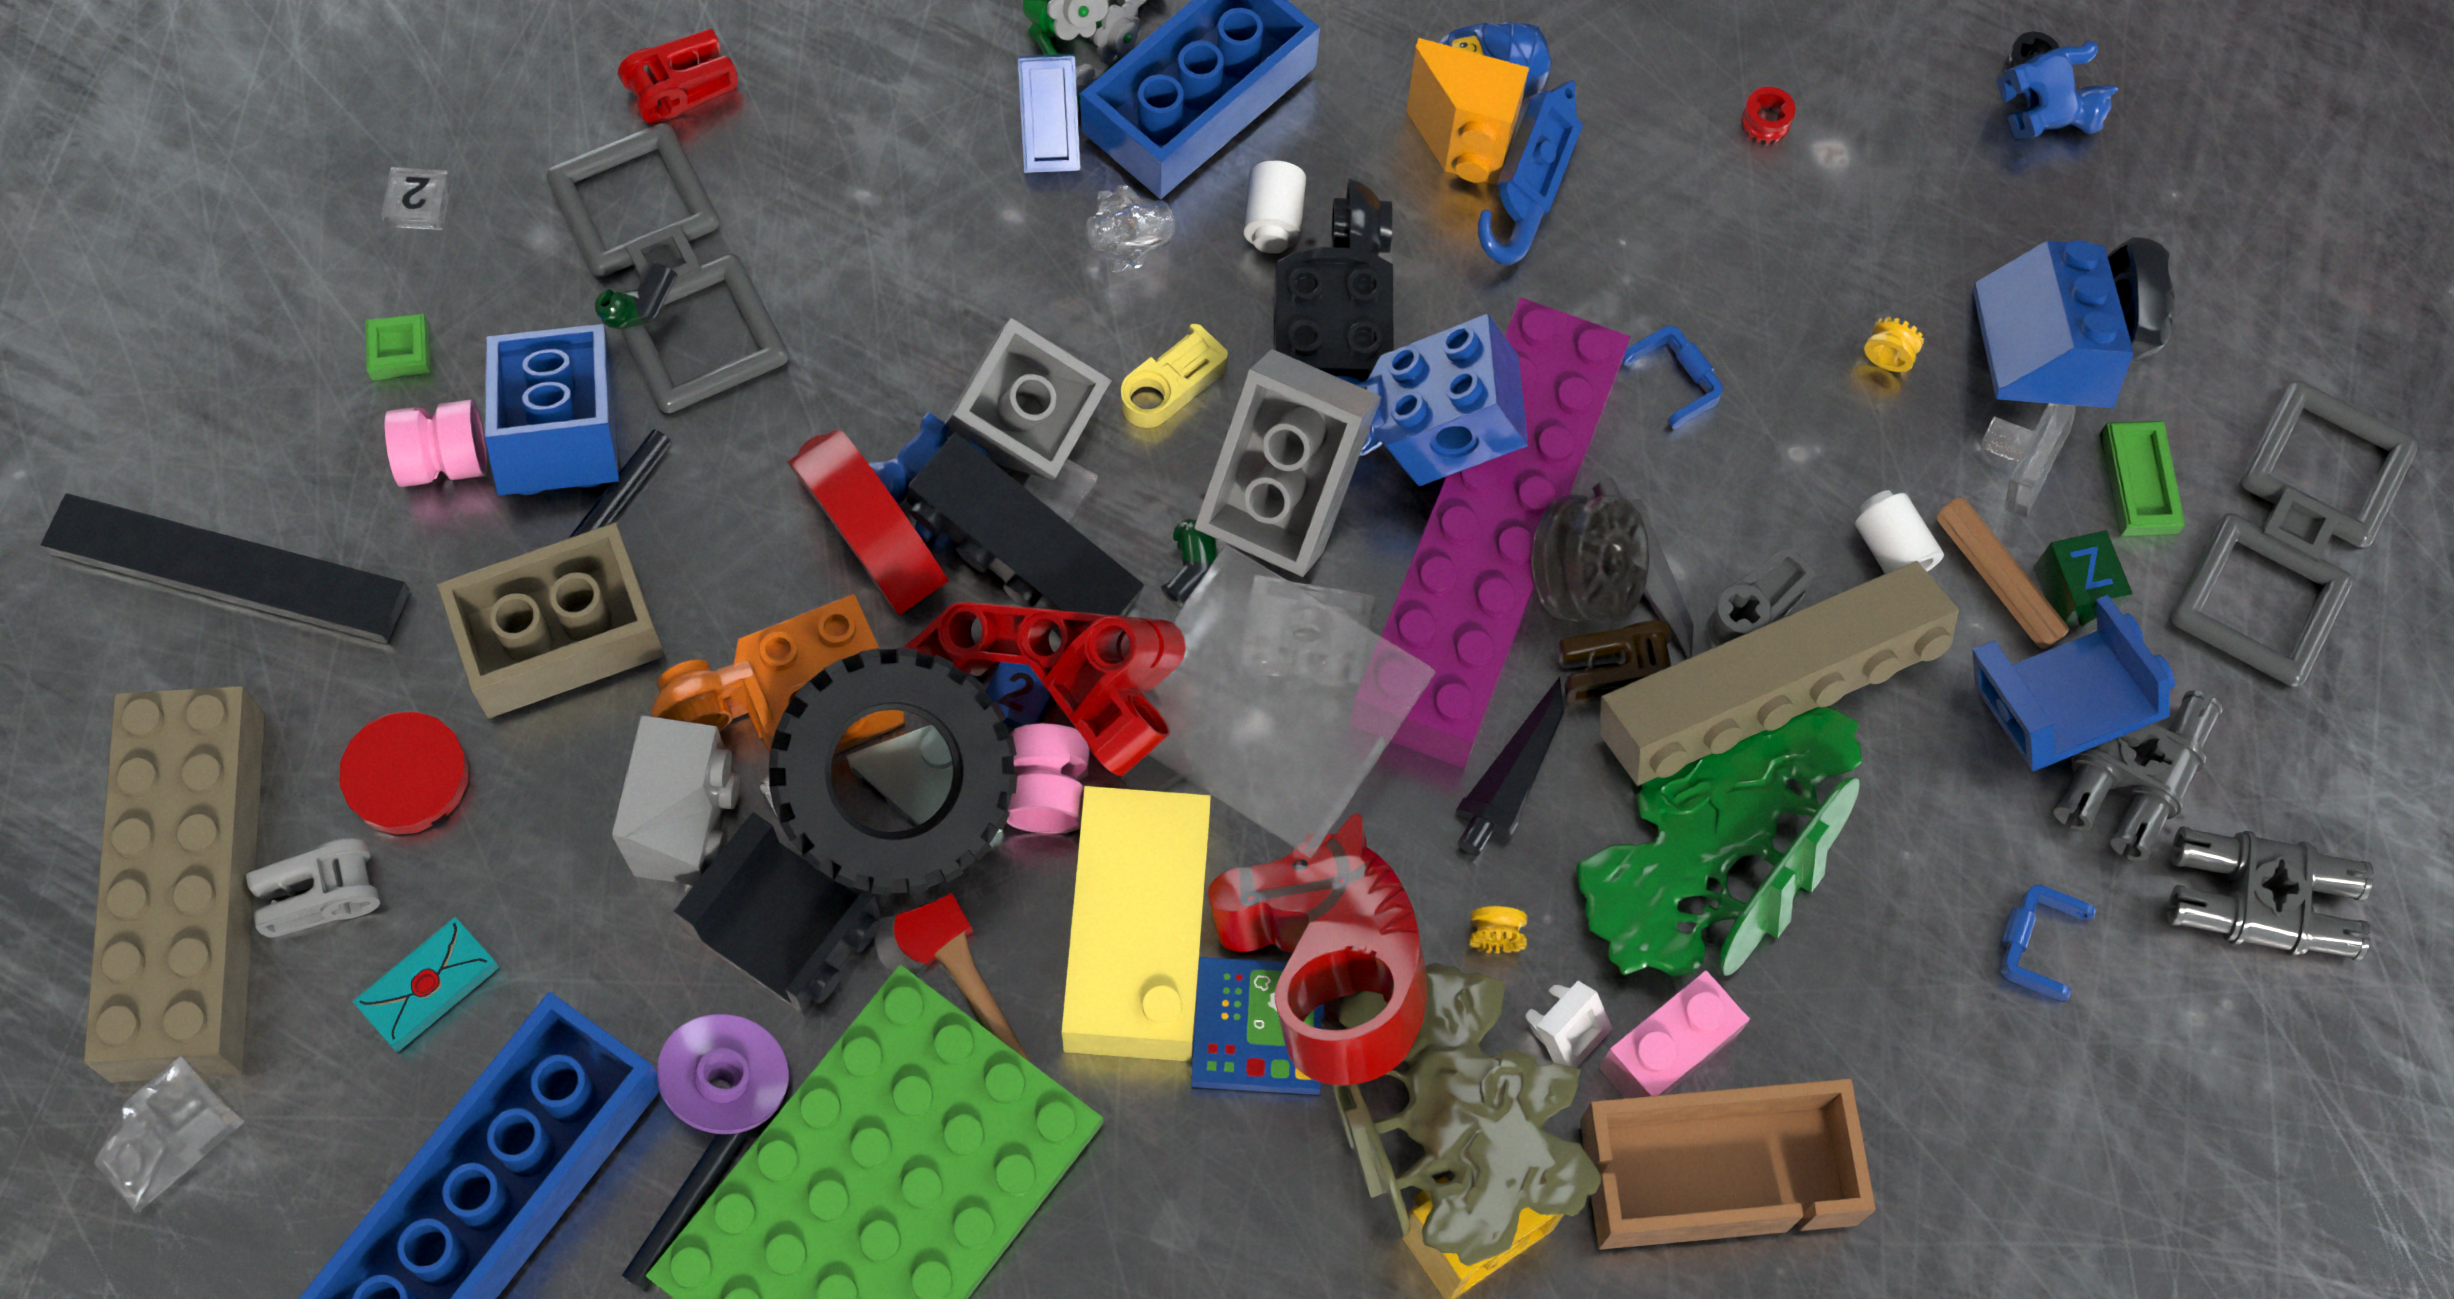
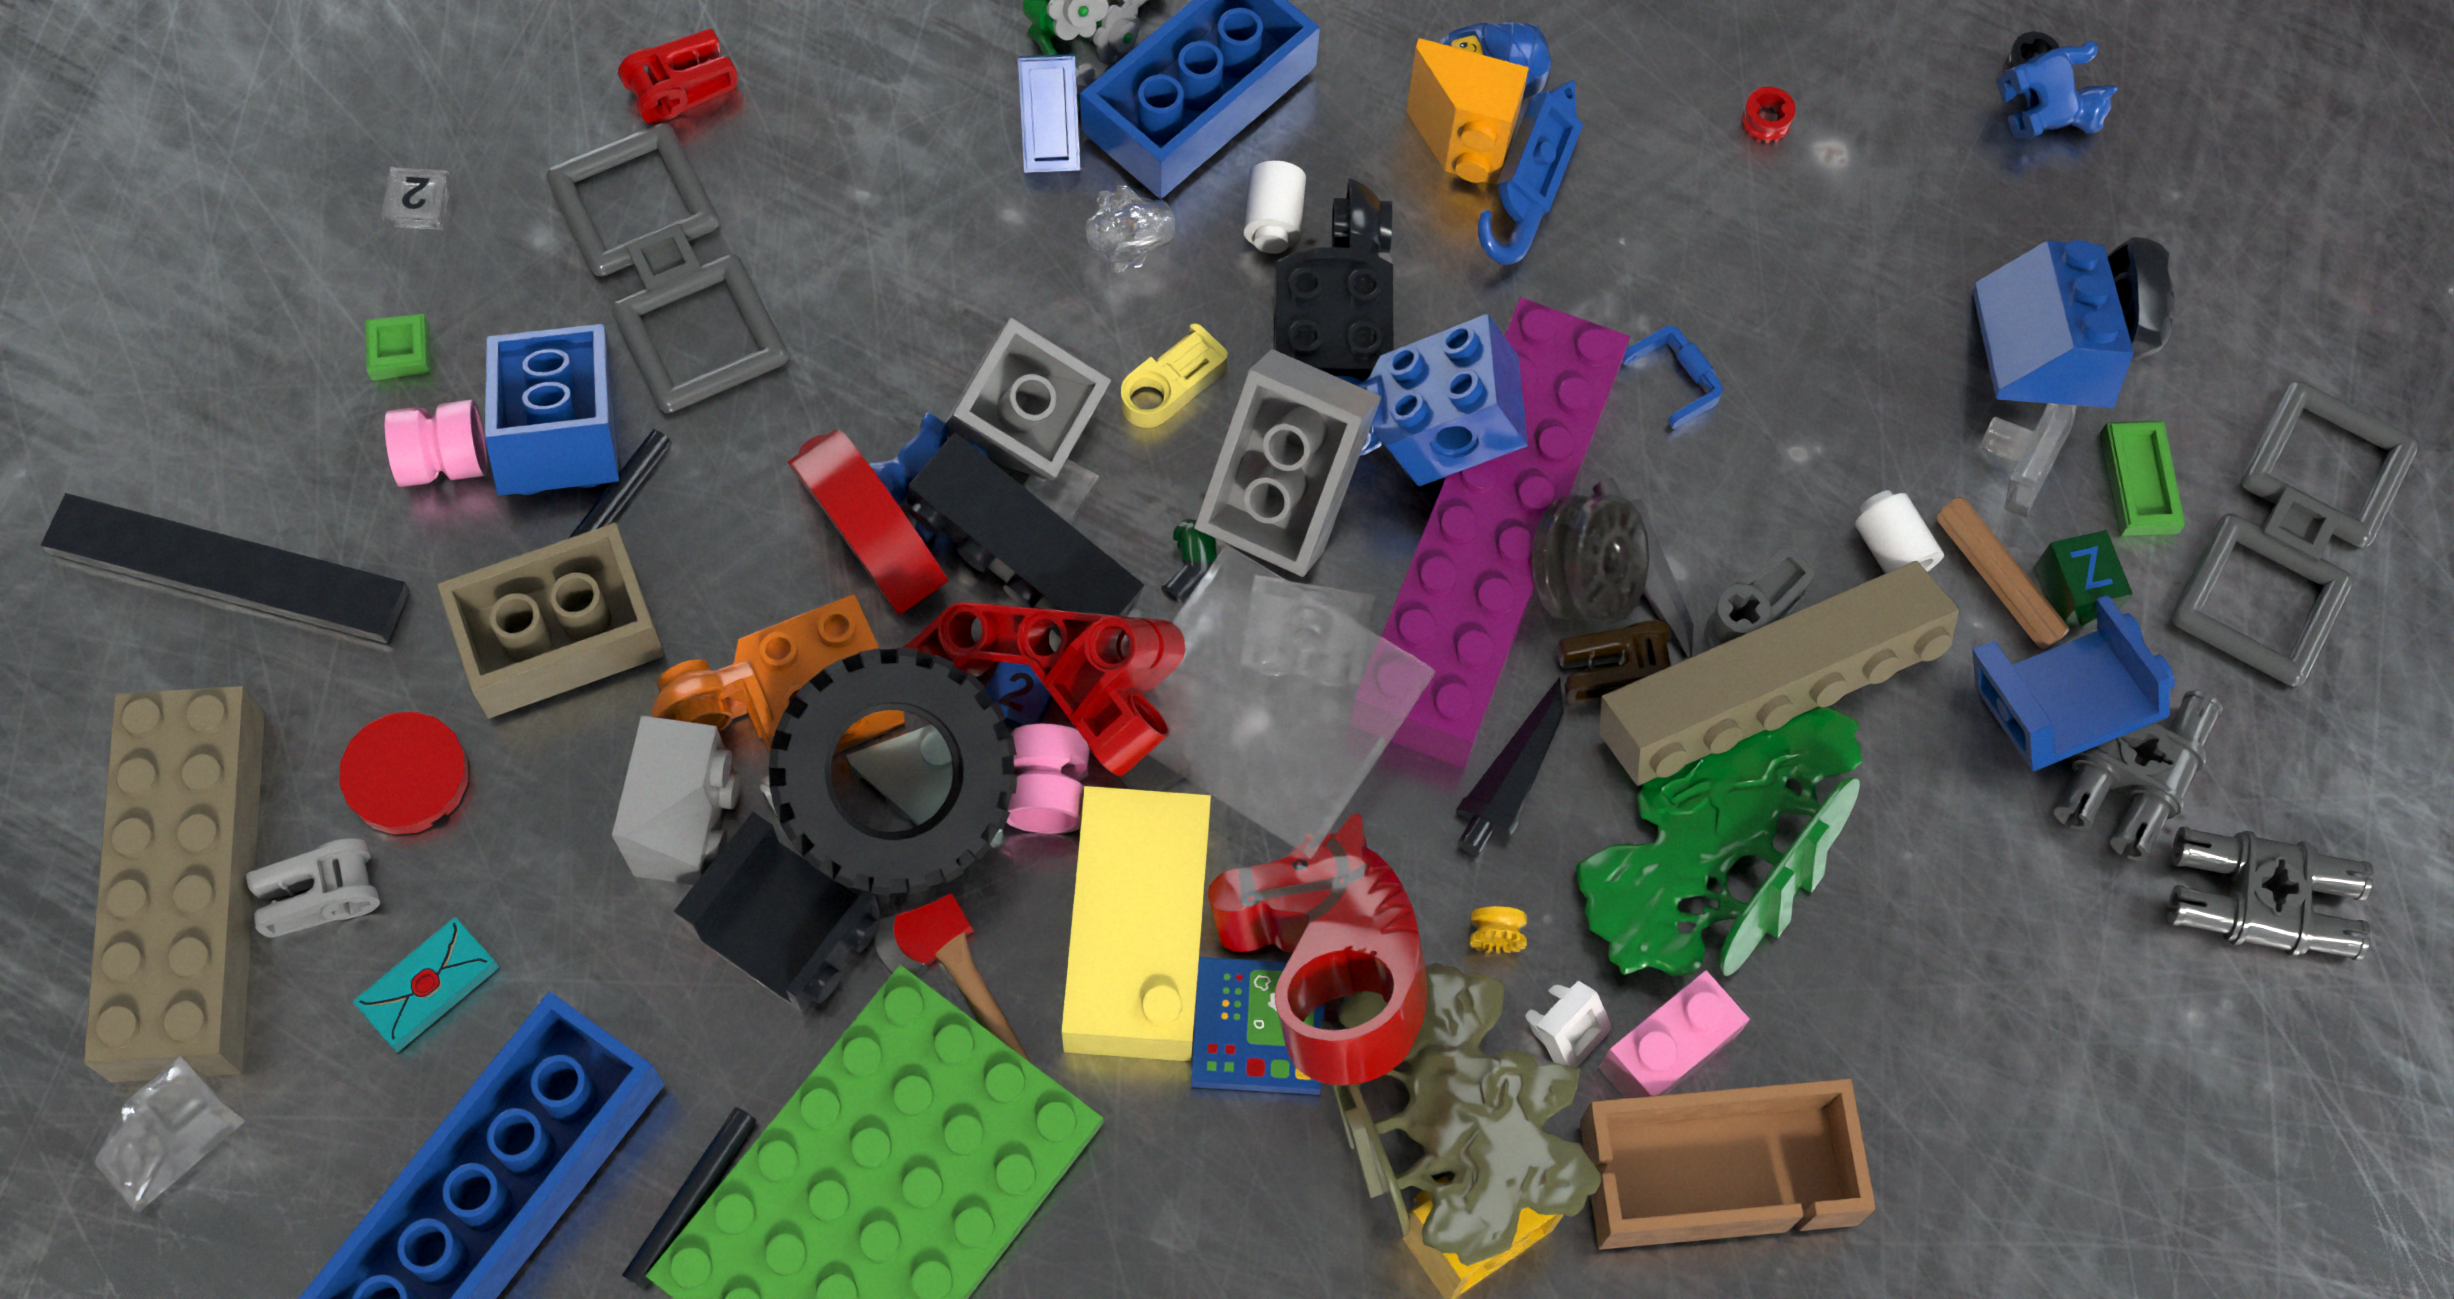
(638, 305): arm -> none
(728, 1050): medium lavender dish -> none
(1893, 345): yellow bush -> none
(2018, 935): blue piece -> none

